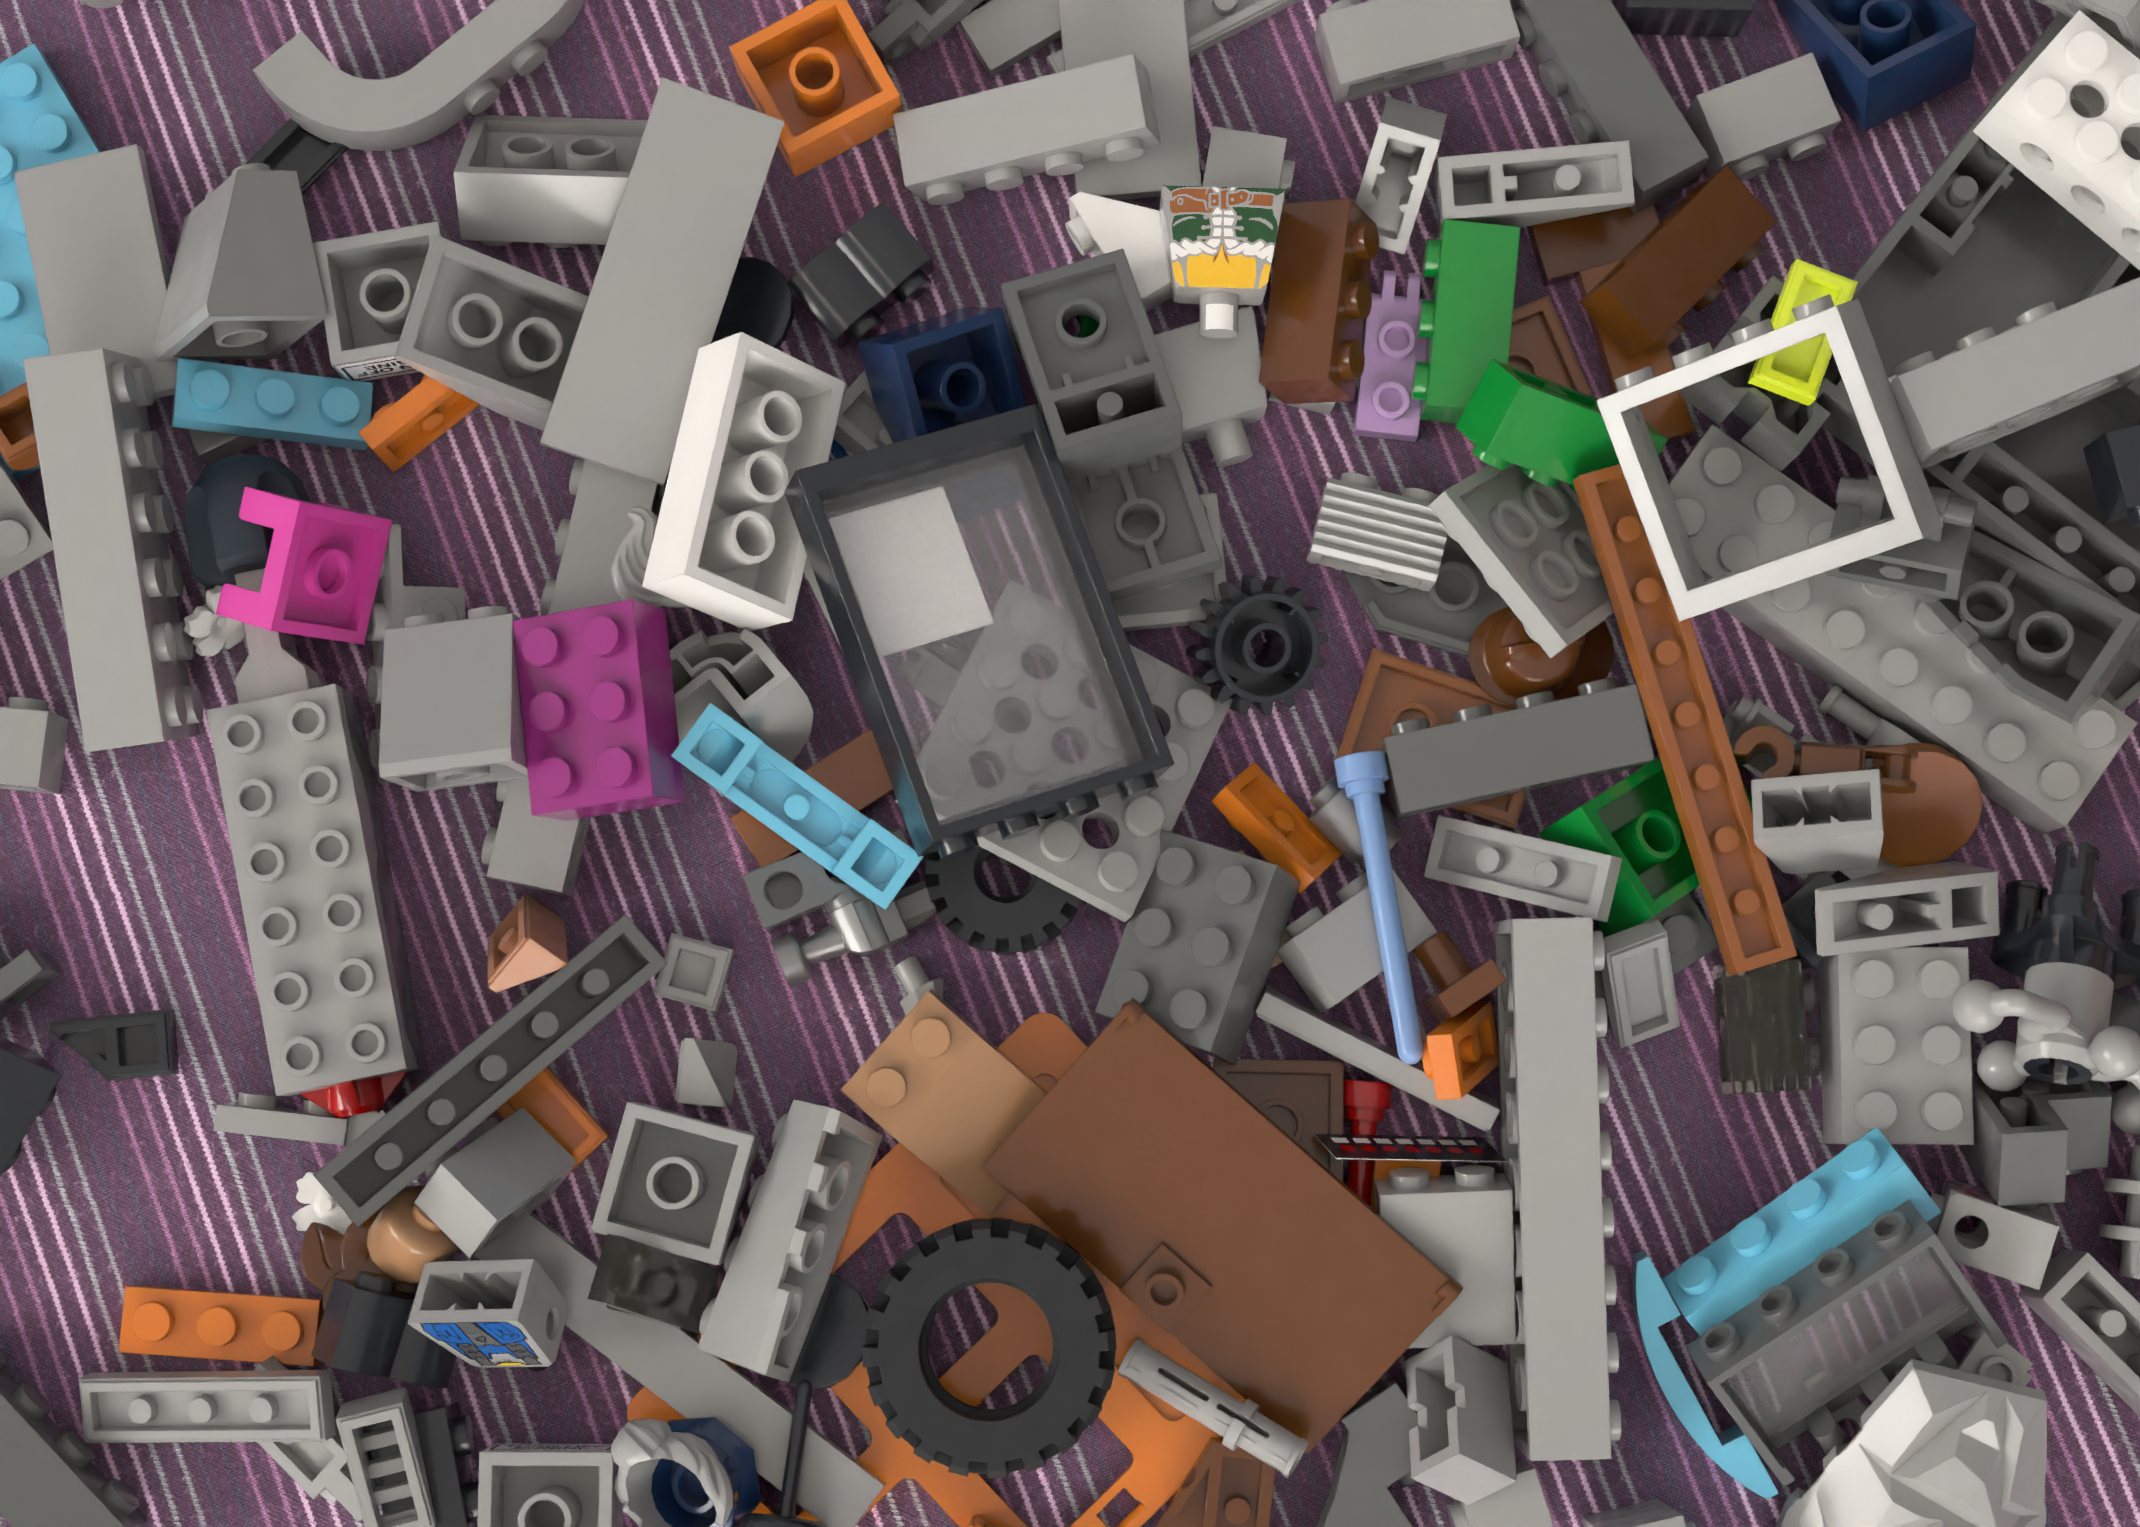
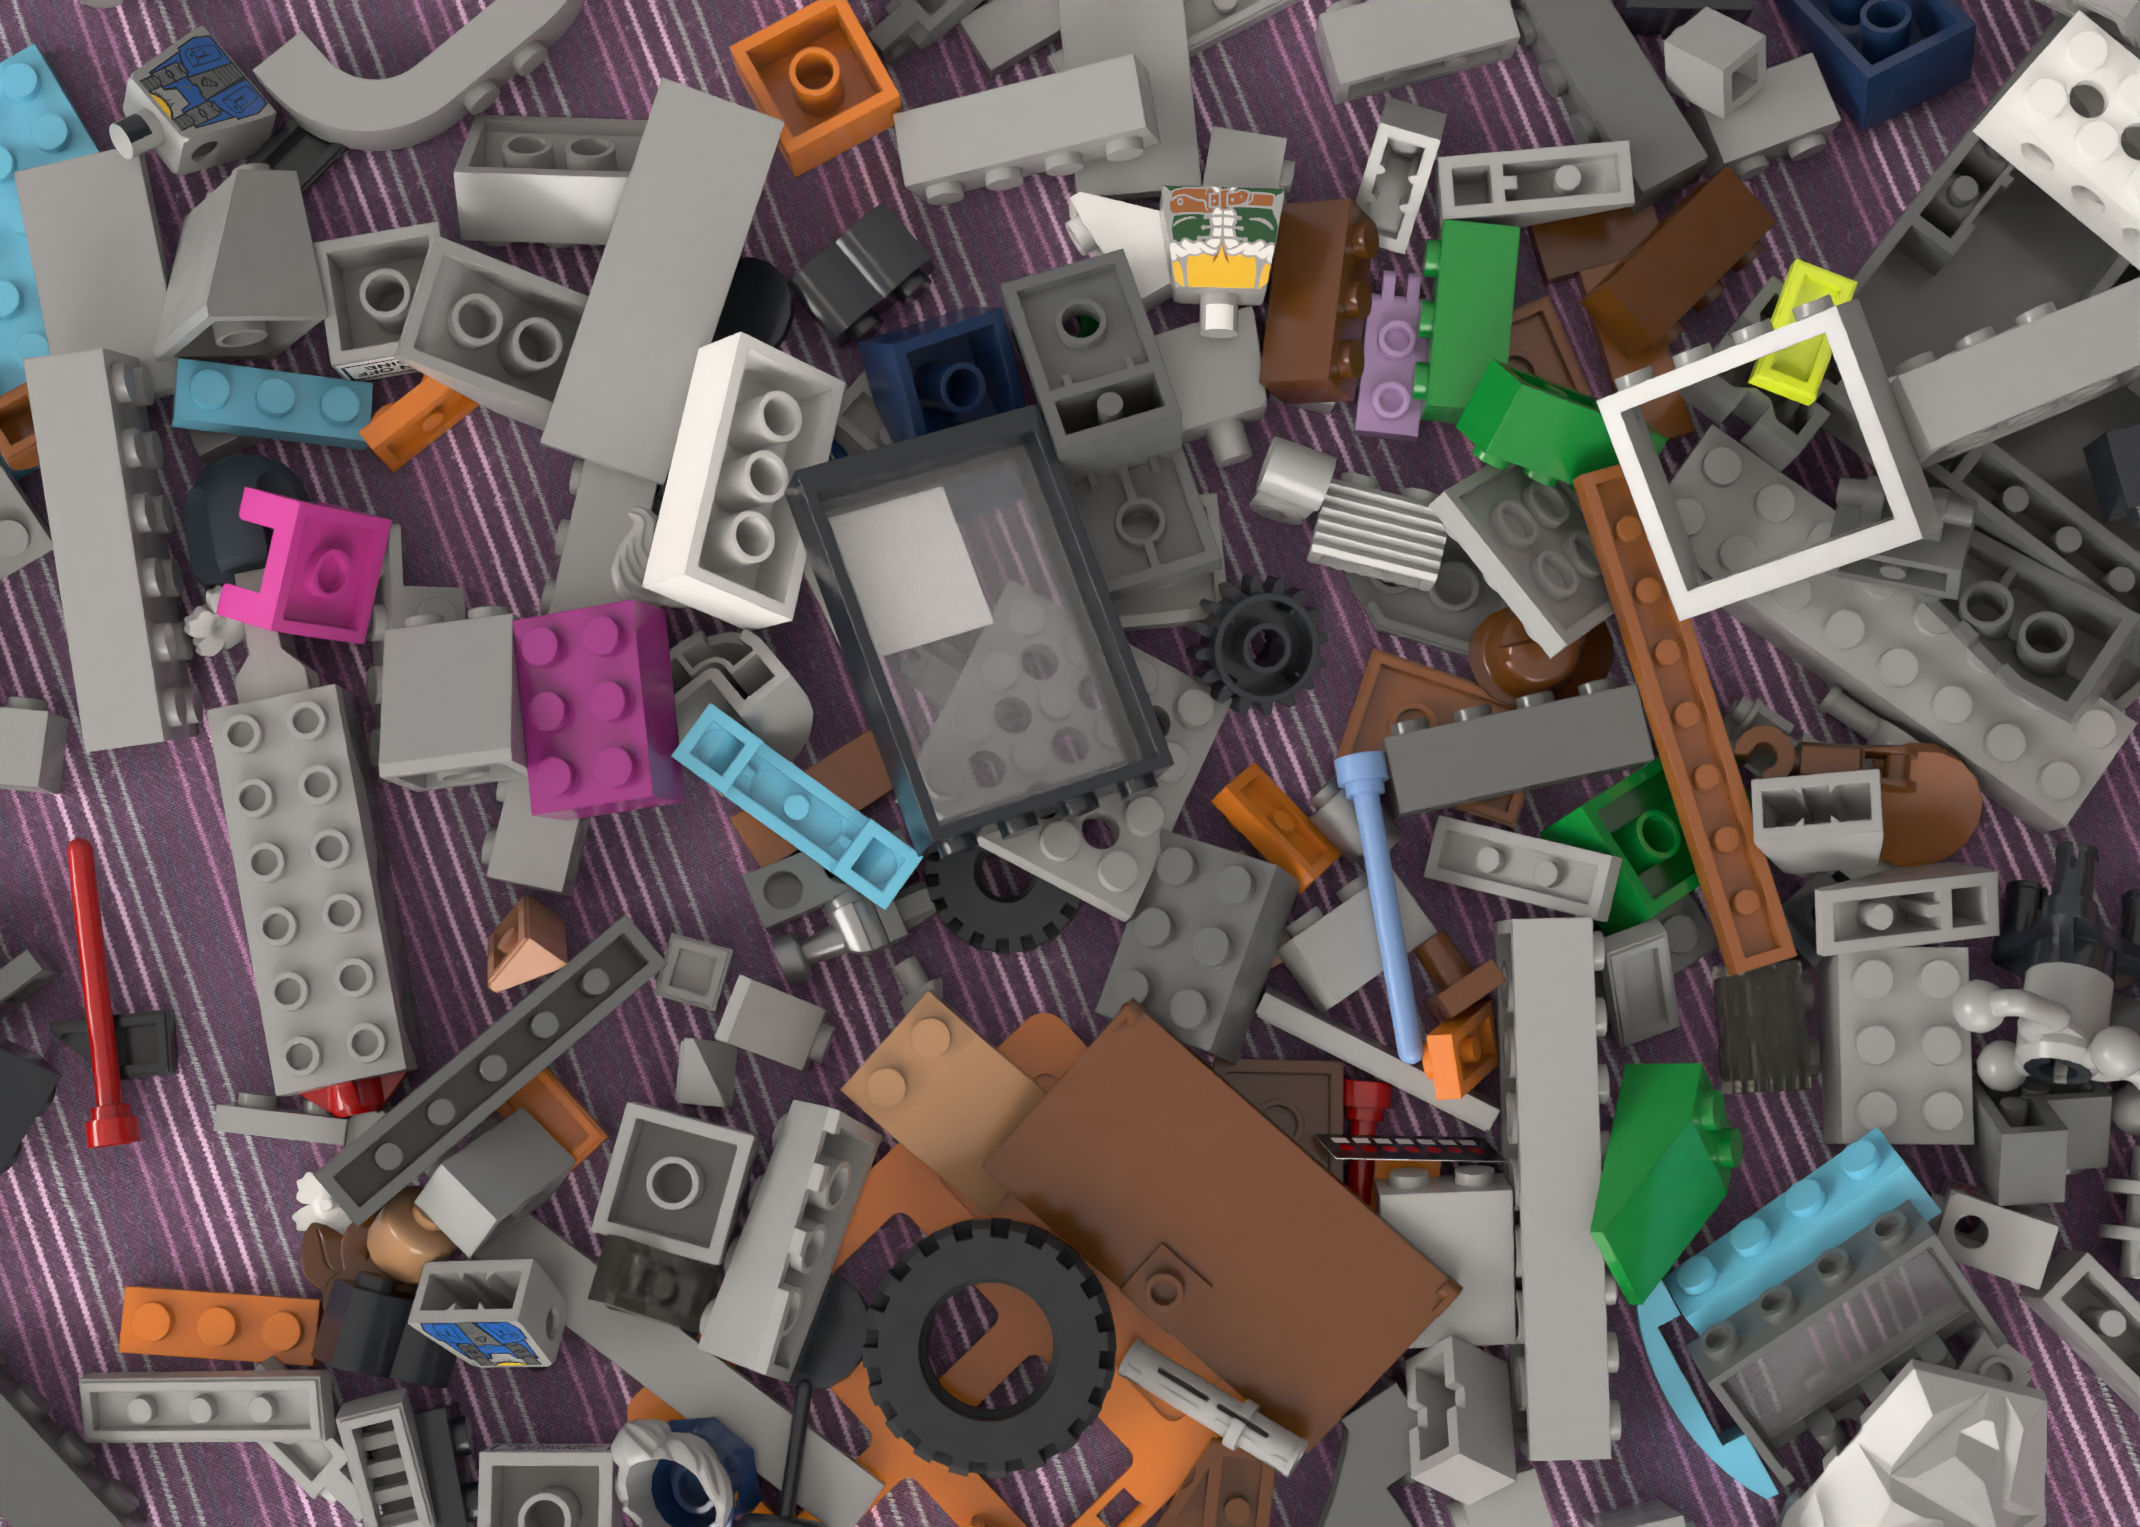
(111, 1119): none -> red piece
(192, 108): none -> torso
(775, 1025): none -> light grey slope
(1292, 482): none -> light grey piece
(1661, 1171): none -> green slope
(1715, 62): none -> light grey brick

